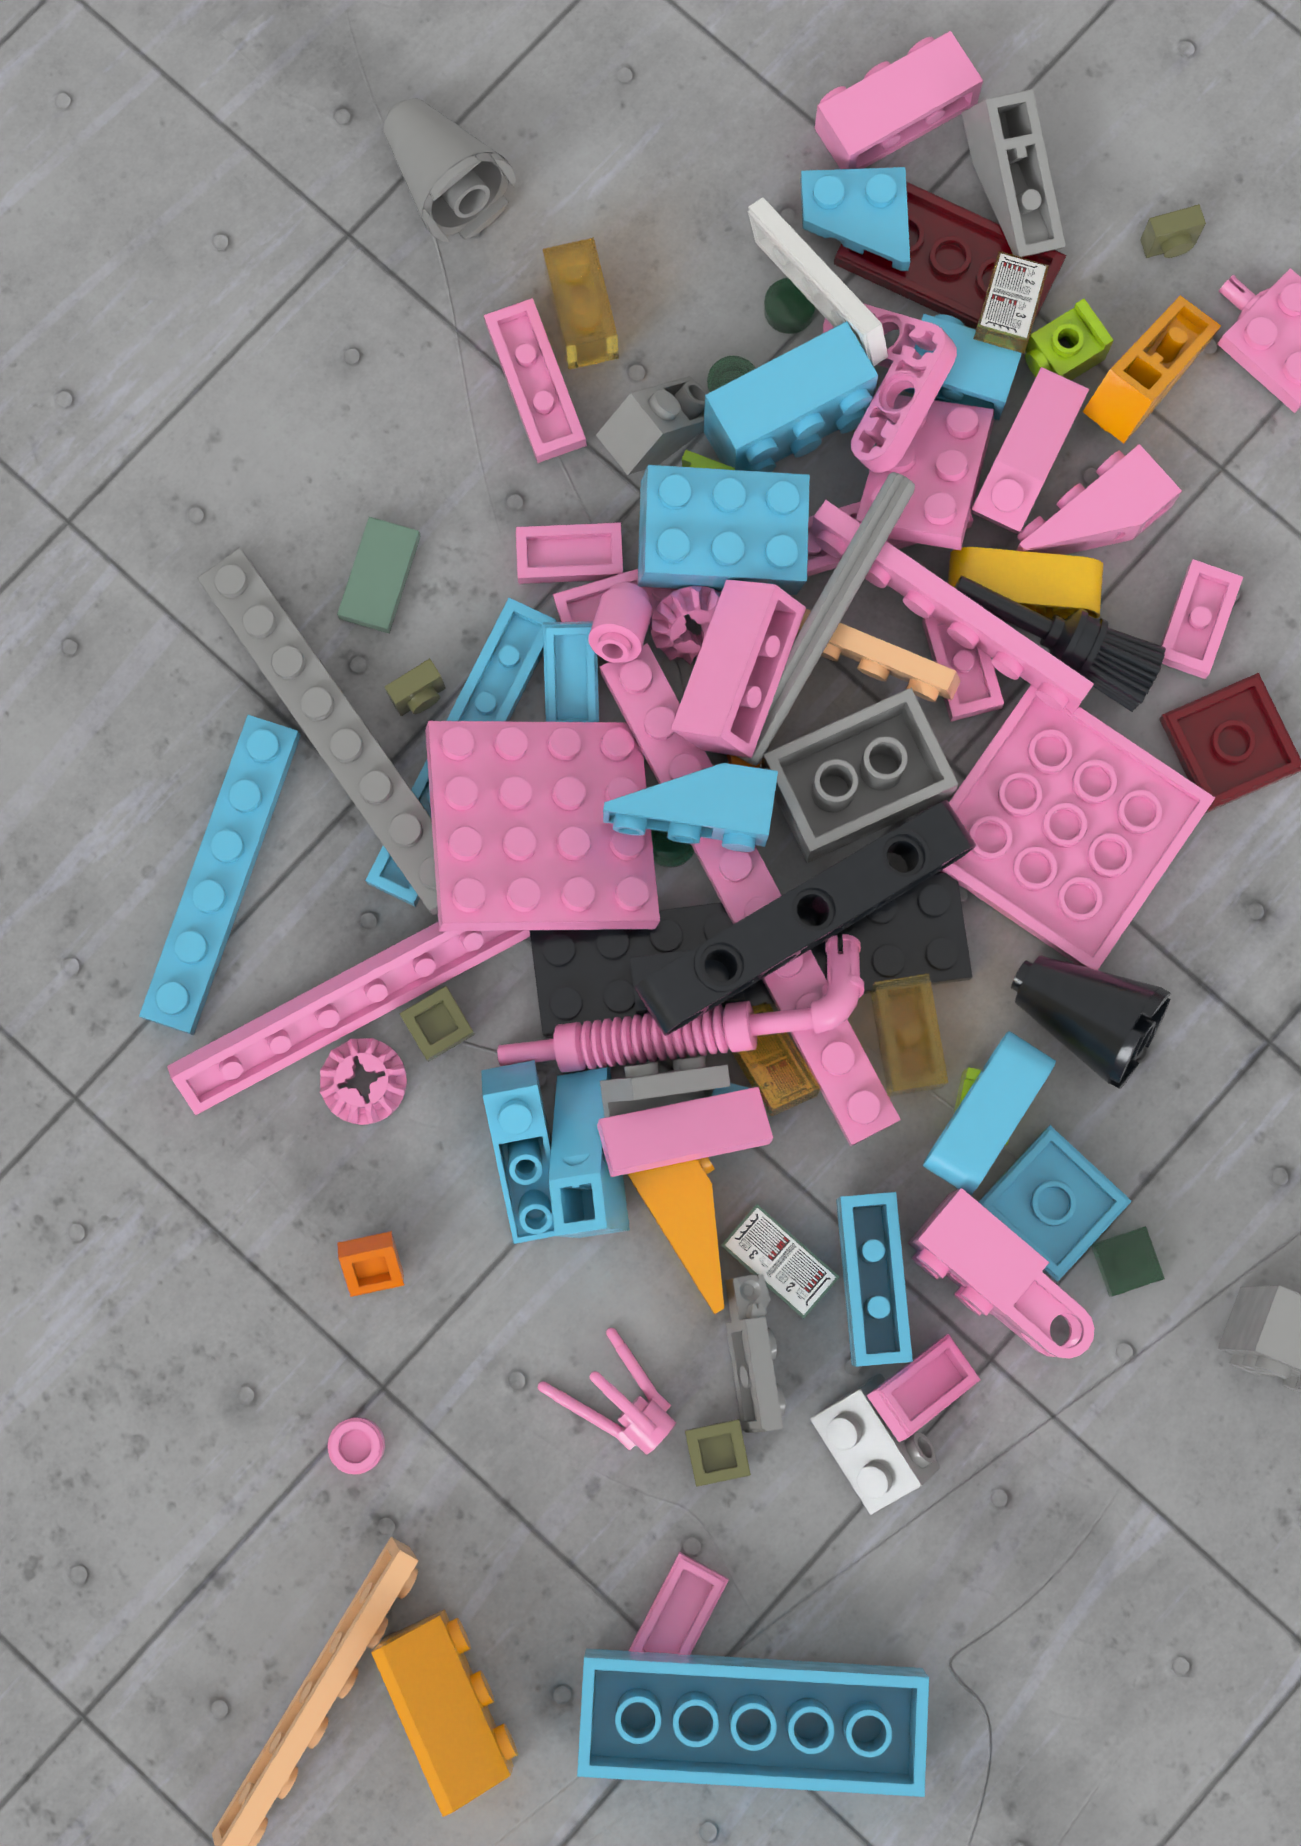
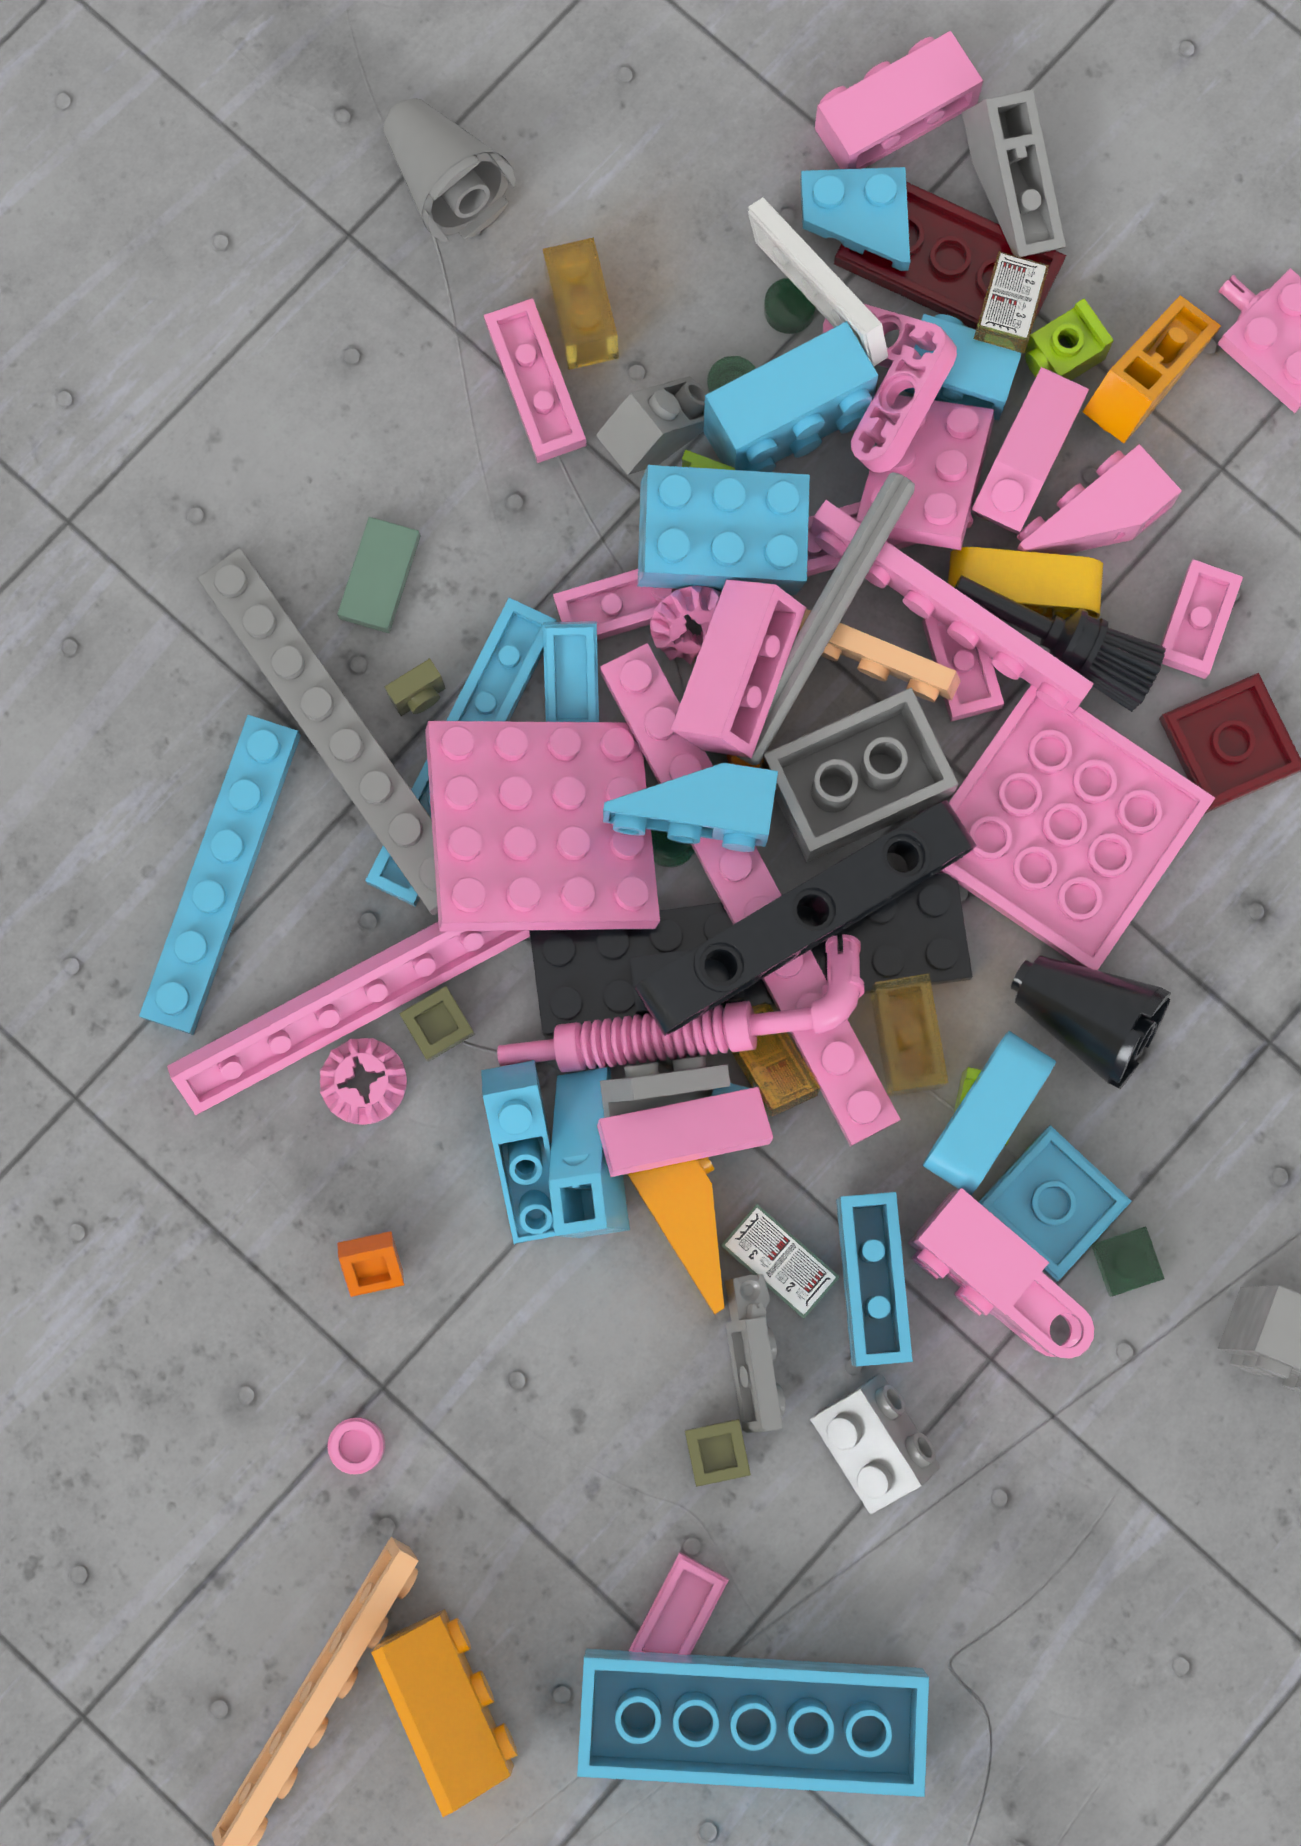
(568, 552): bright pink tile -> none
(621, 623): bright pink brick -> none
(643, 1421): bright pink plant -> none
(923, 1388): bright pink tile -> none
(1173, 232): olive plate -> none

